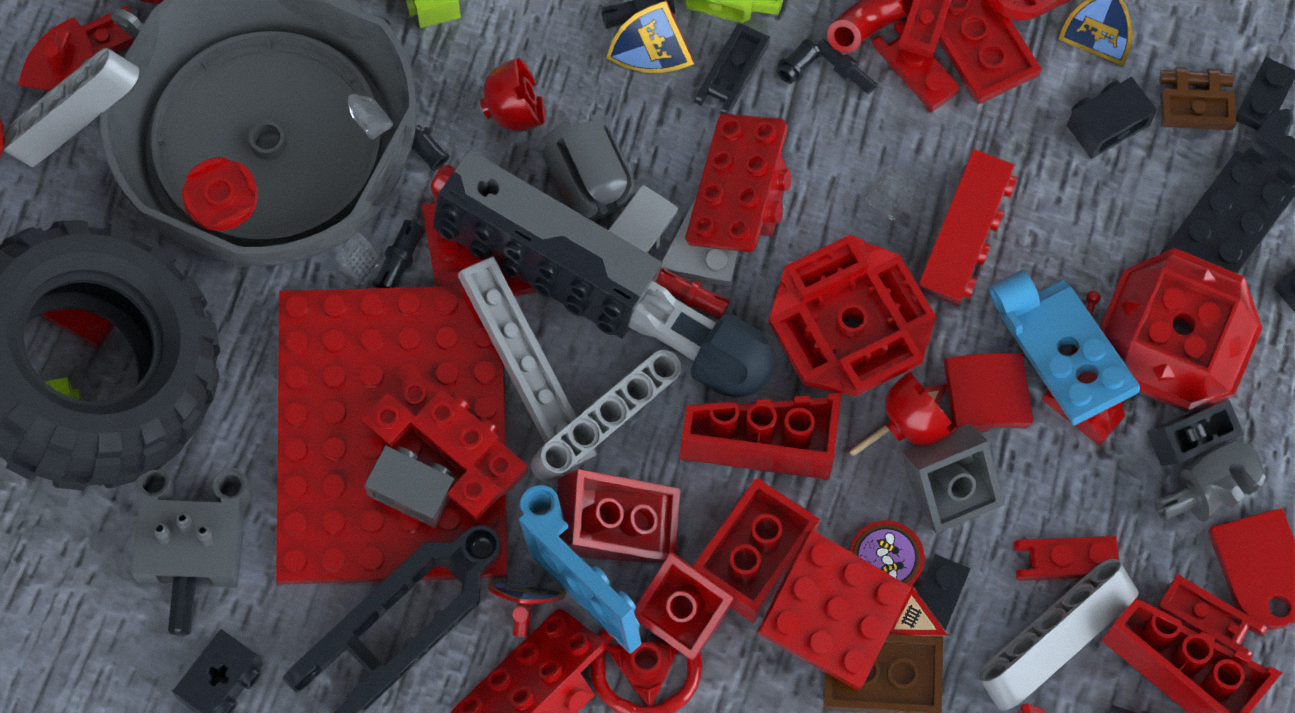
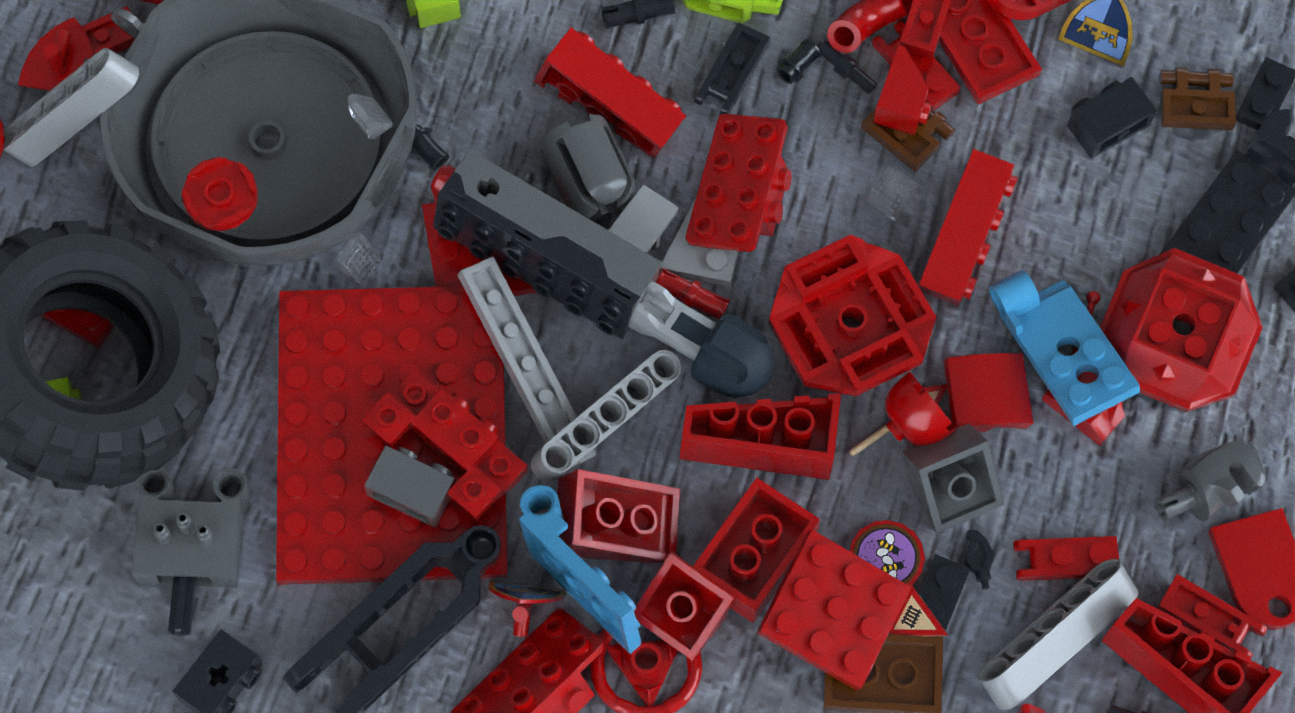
(399, 255): black pin -> none
(511, 97): red cylinder -> none
(610, 90): none -> red wedge
(650, 42): shield -> none
(903, 96): none -> red slope
(909, 148): none -> reddish brown plate
(979, 557): none -> black piece
(1195, 433): black brick -> none

